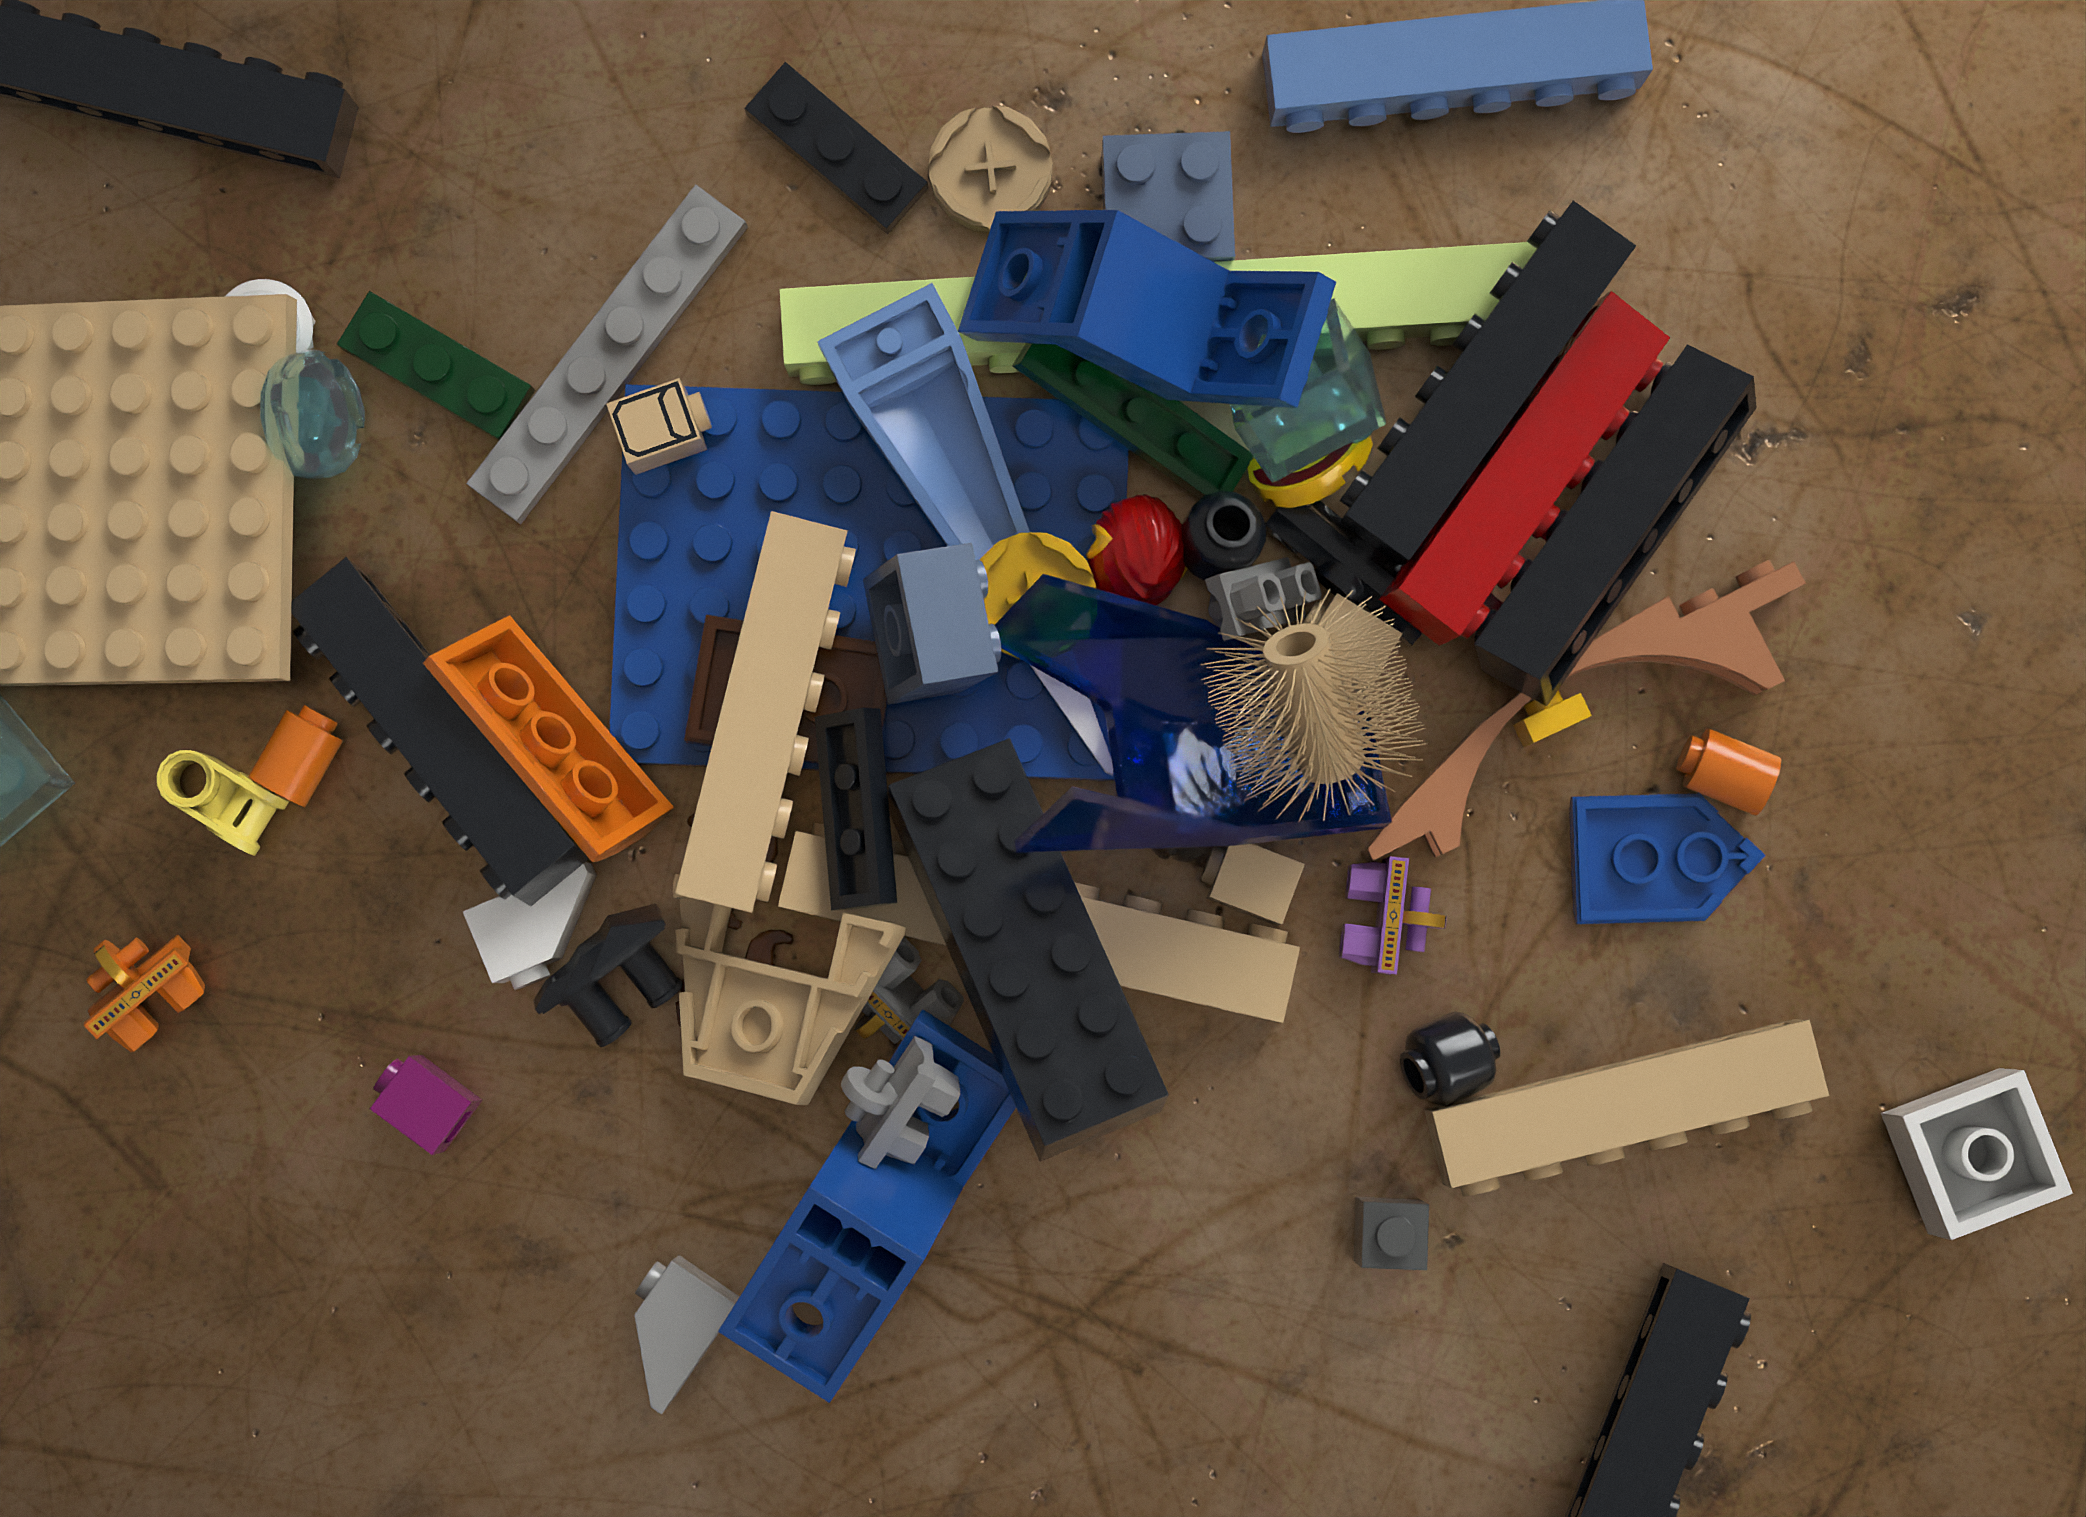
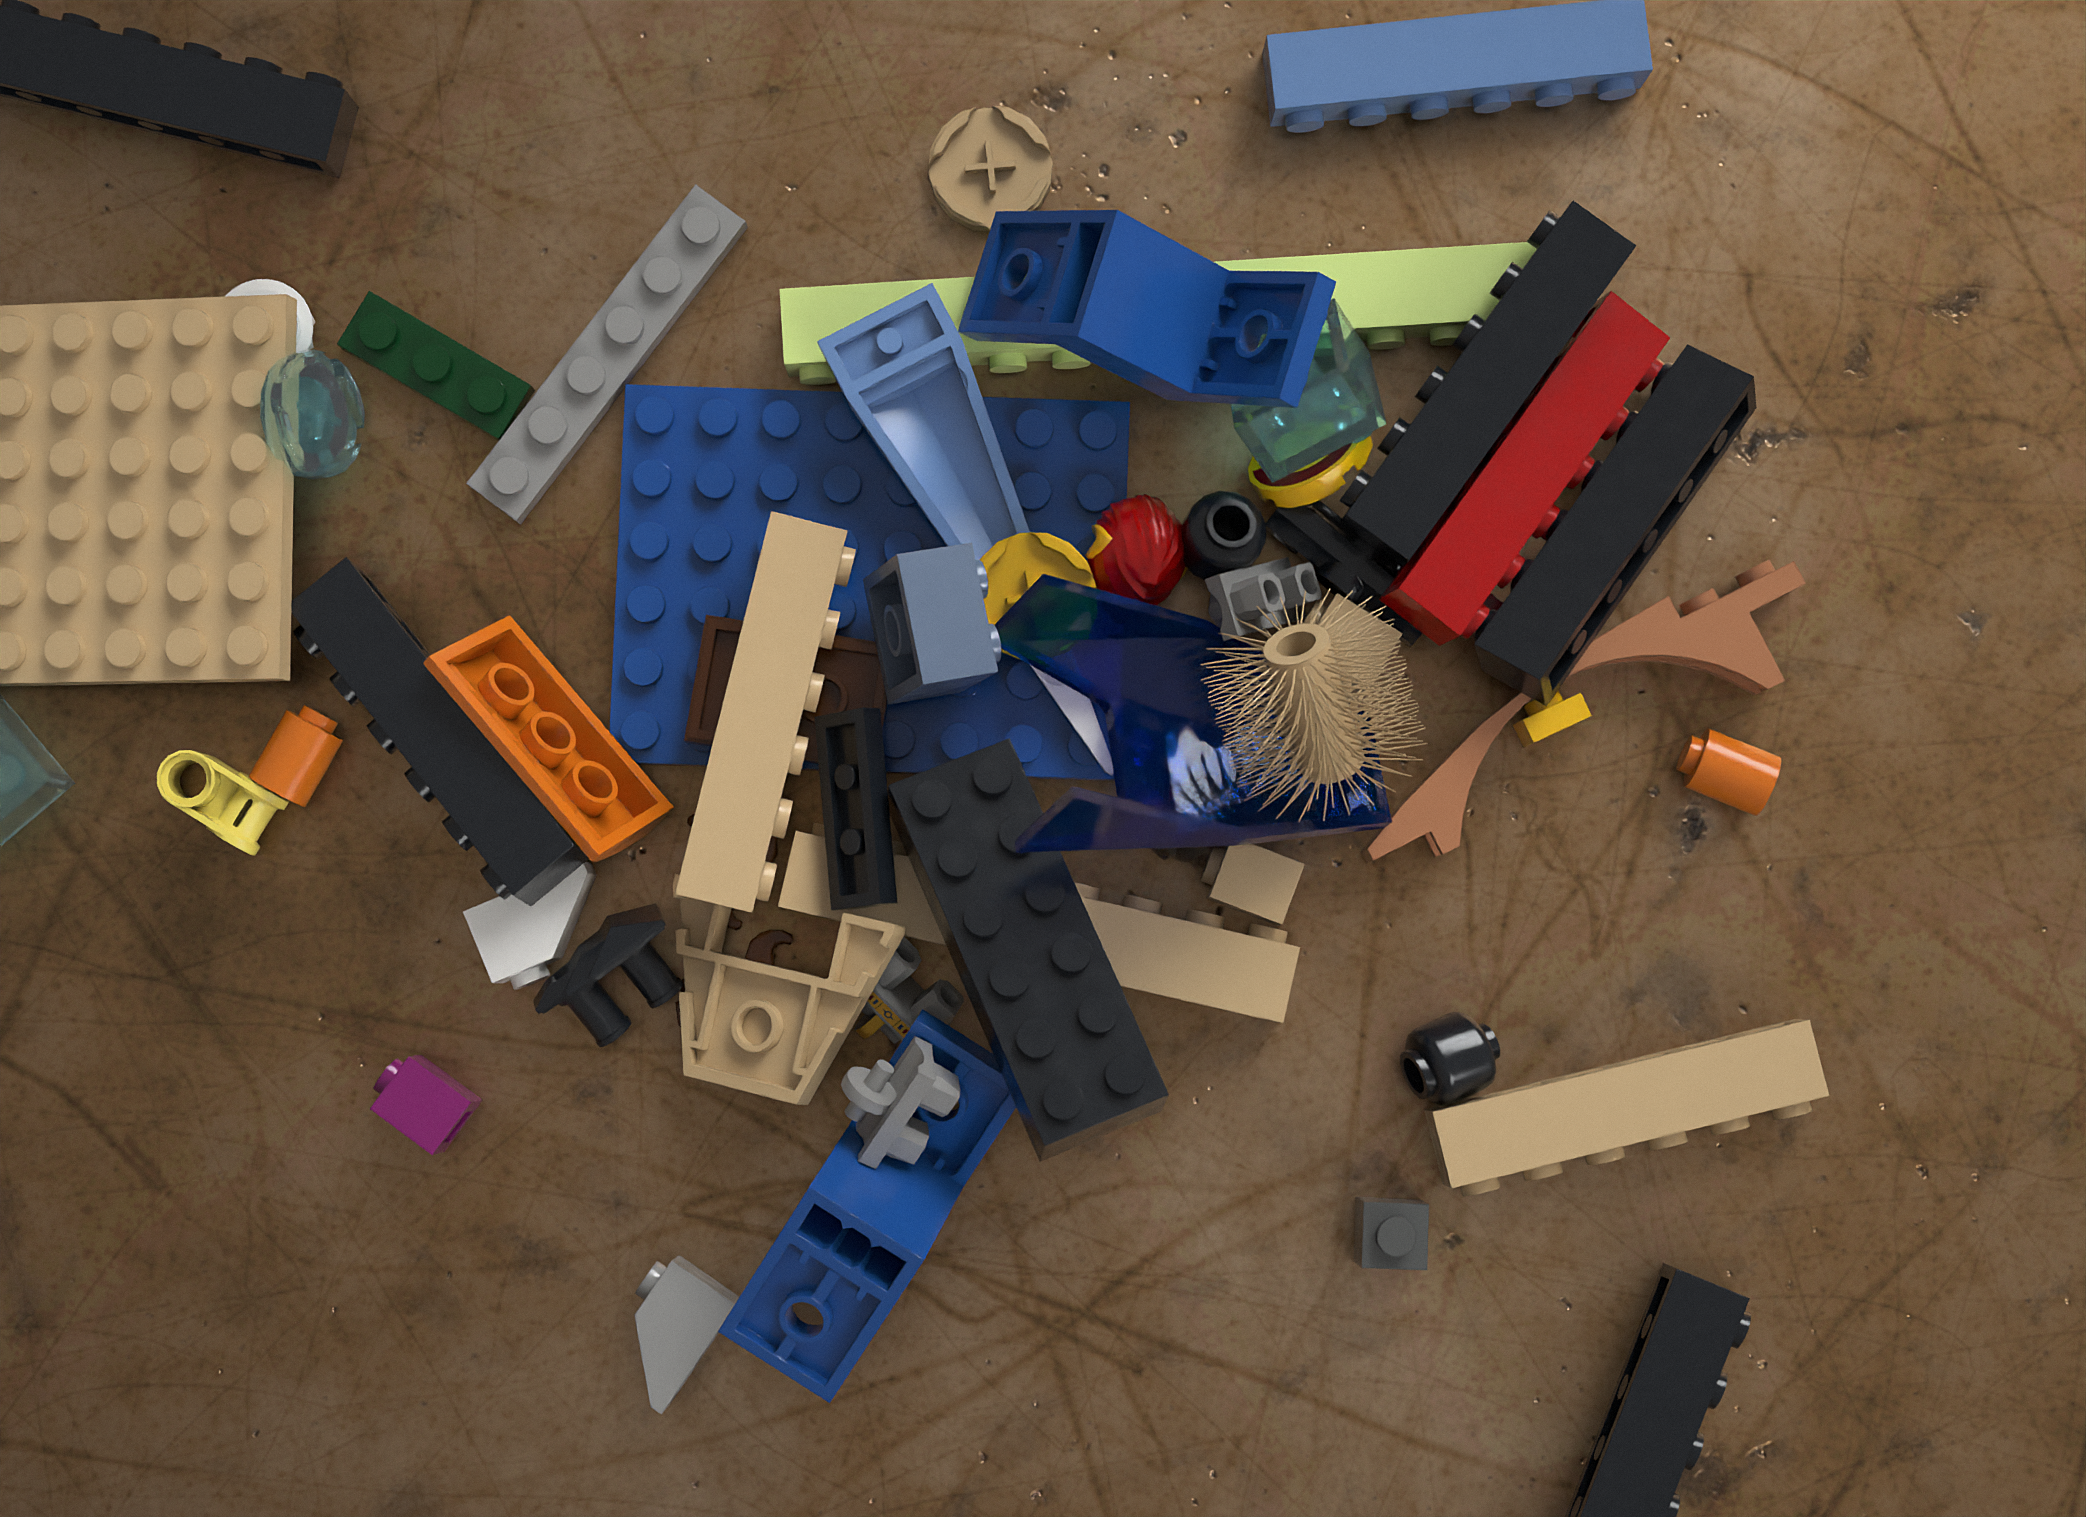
(120, 1008): orange hips -> none
(659, 425): tan brick -> none
(836, 148): black plate -> none
(1150, 426): dark green plate -> none
(1174, 186): sand blue brick -> none
(1387, 886): medium lavender hips -> none
(1653, 858): blue tile -> none
(1976, 1153): white brick -> none

